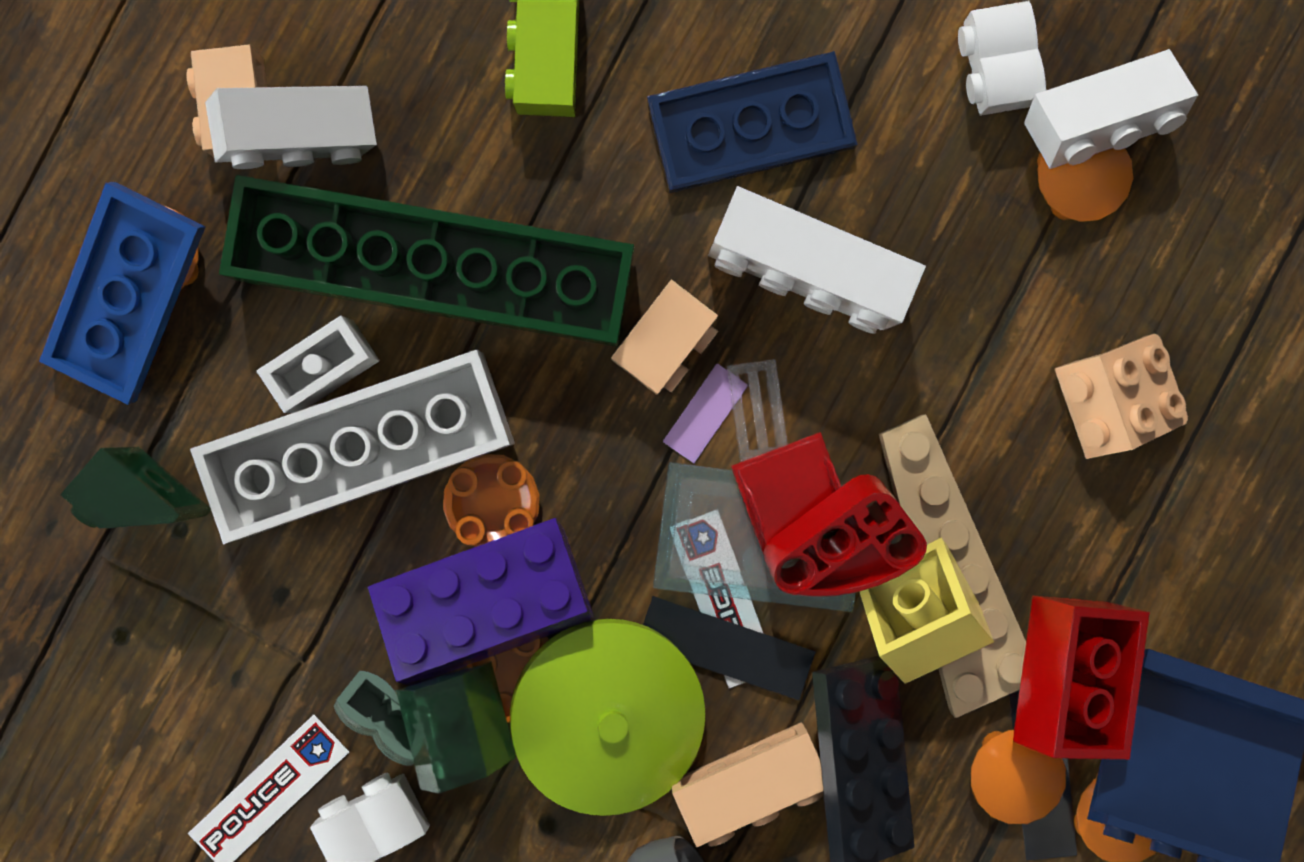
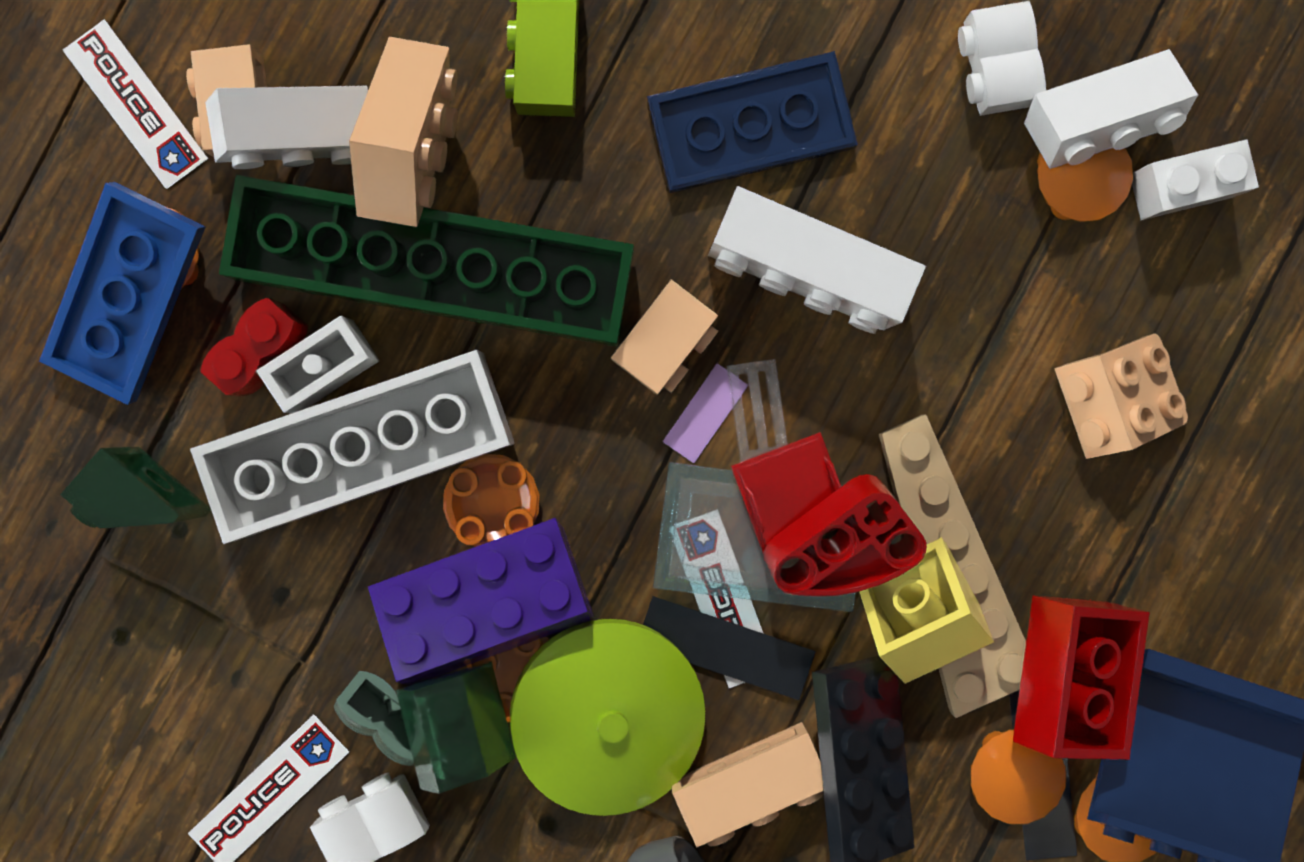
(135, 104): none -> white sticker
(259, 337): none -> red brick
(403, 132): none -> light nougat brick
(1194, 179): none -> white brick

